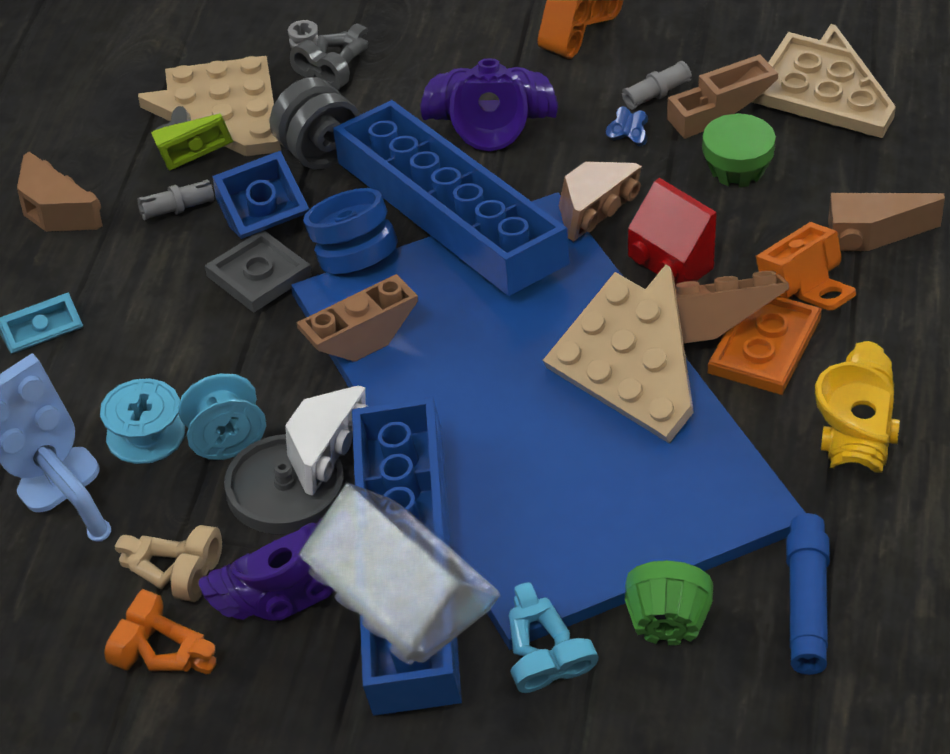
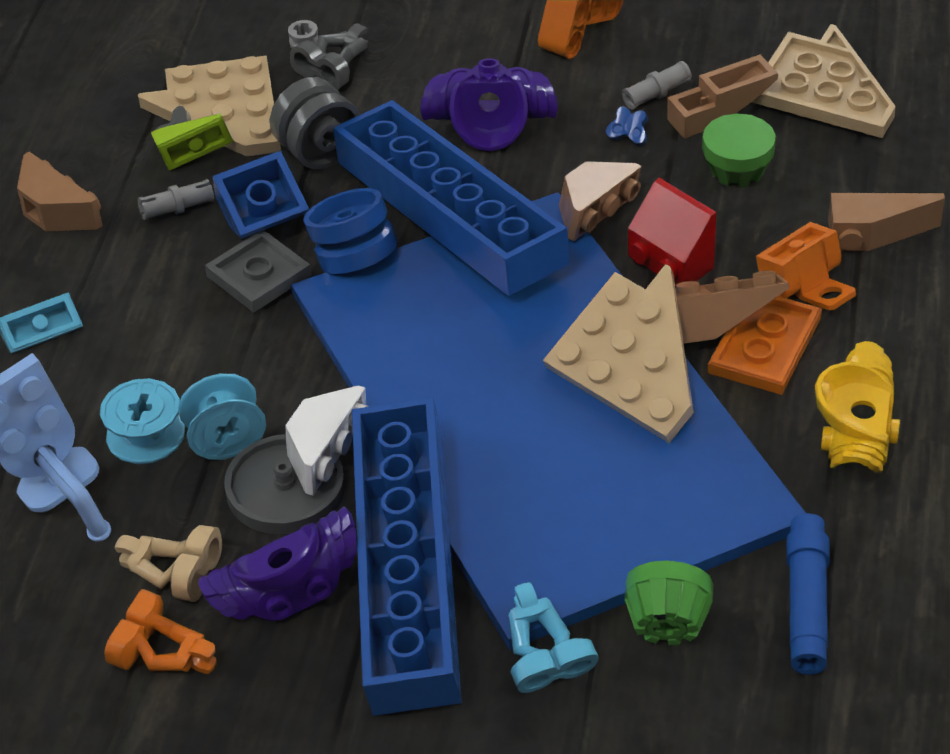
(361, 321): medium nougat slope -> none
(395, 574): clear windscreen -> none

